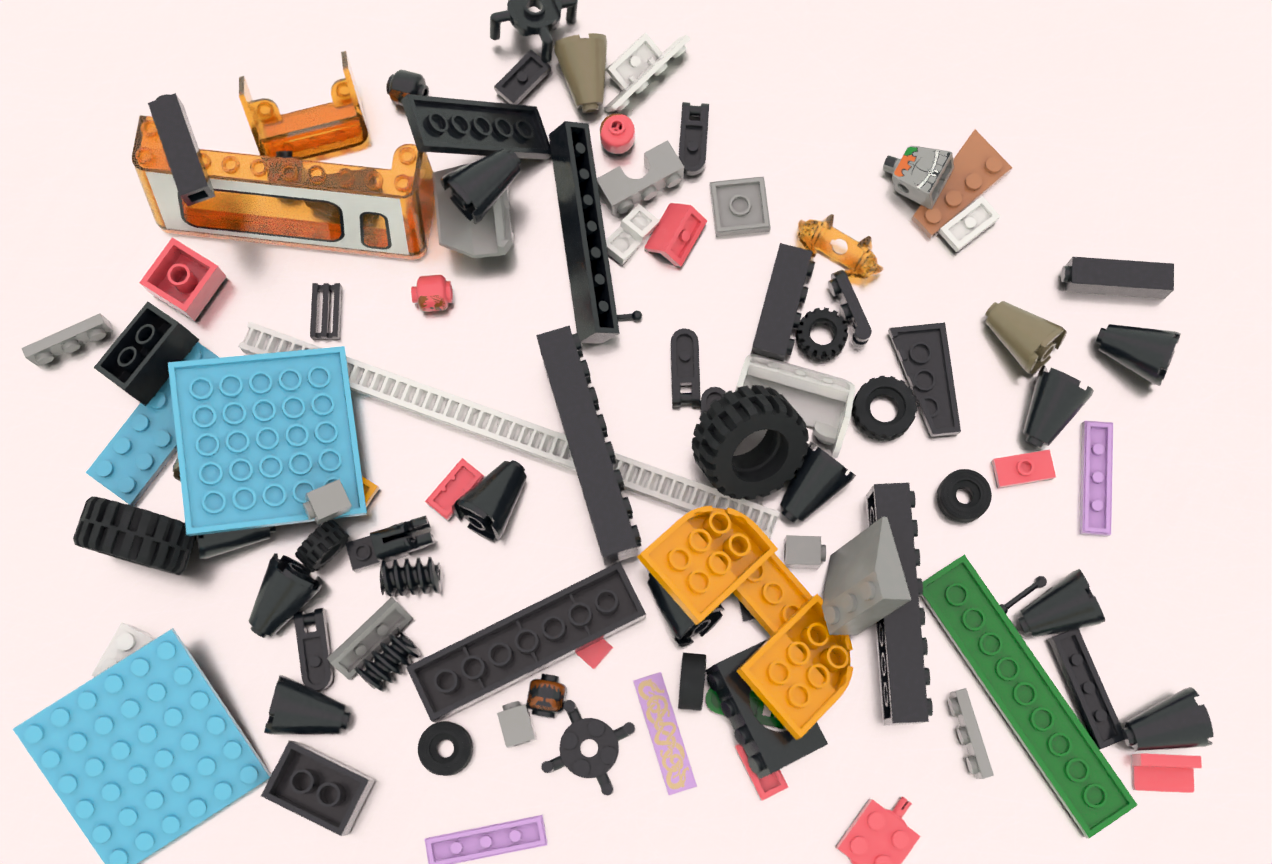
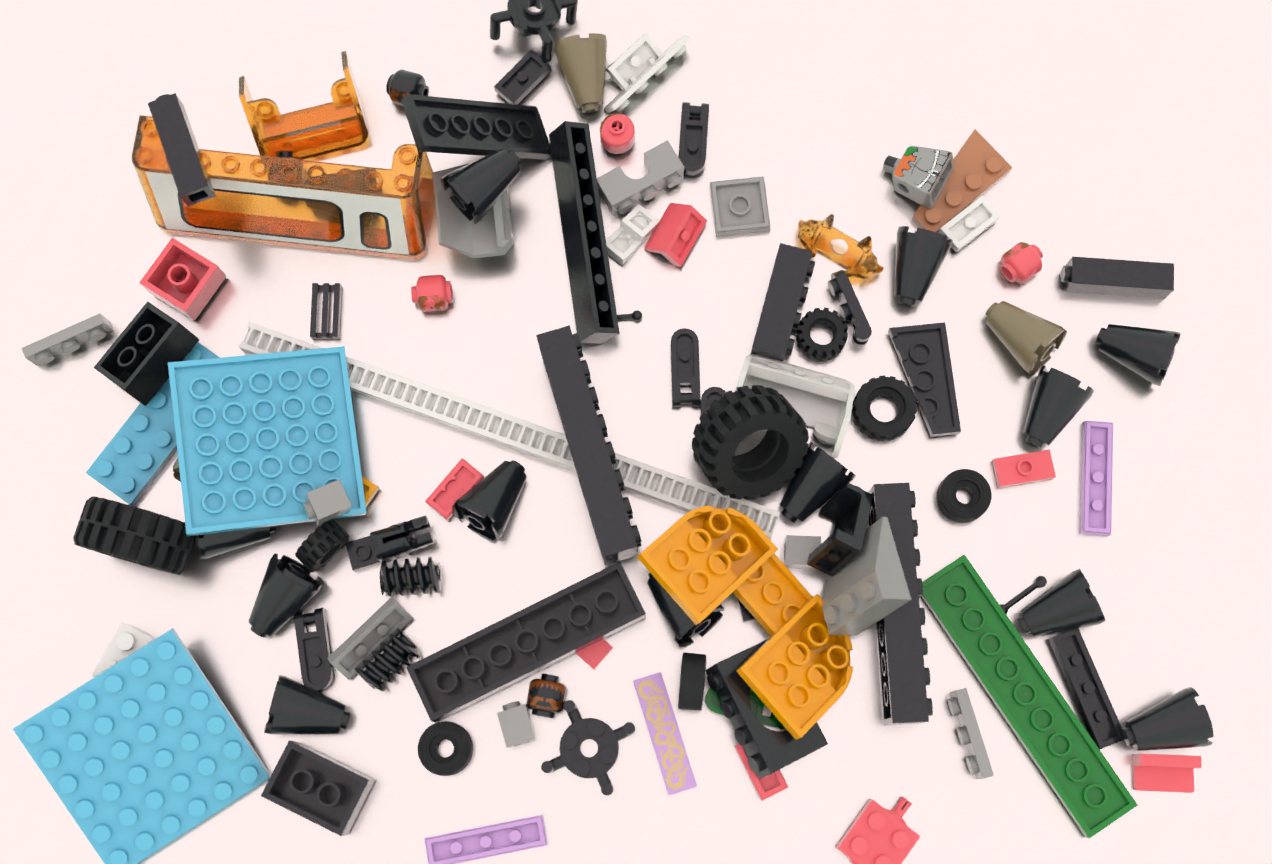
(850, 514): none -> black panel
(917, 262): none -> black cone
(1021, 262): none -> coral head

